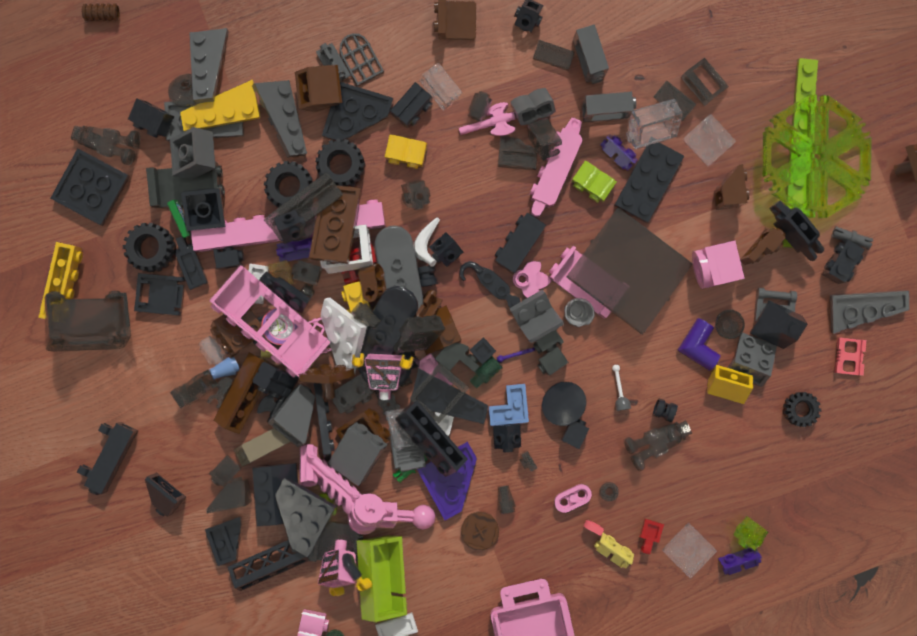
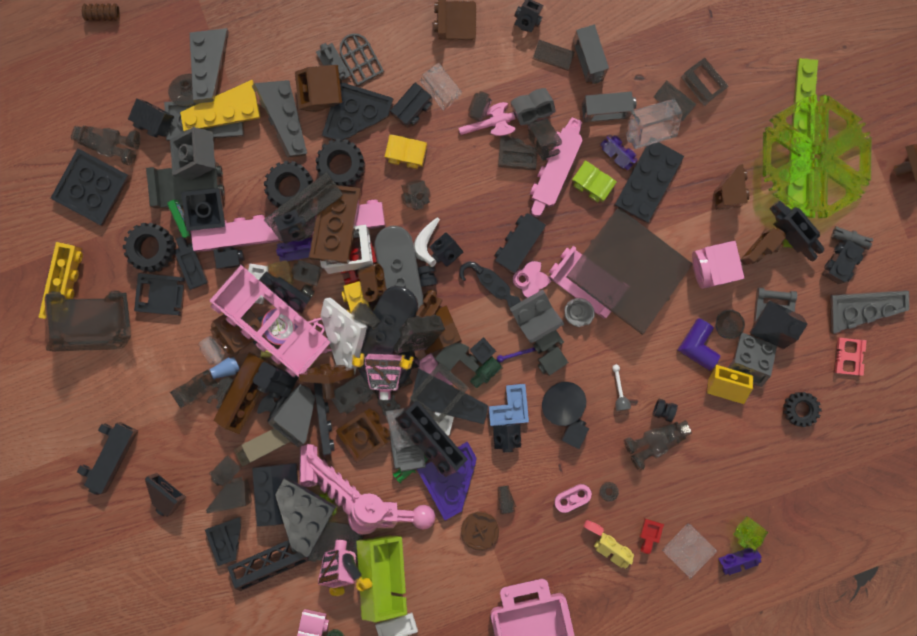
(357, 453): dark grey brick -> none
(527, 461): clear smoke plate -> none
(709, 140): clear hinge -> none

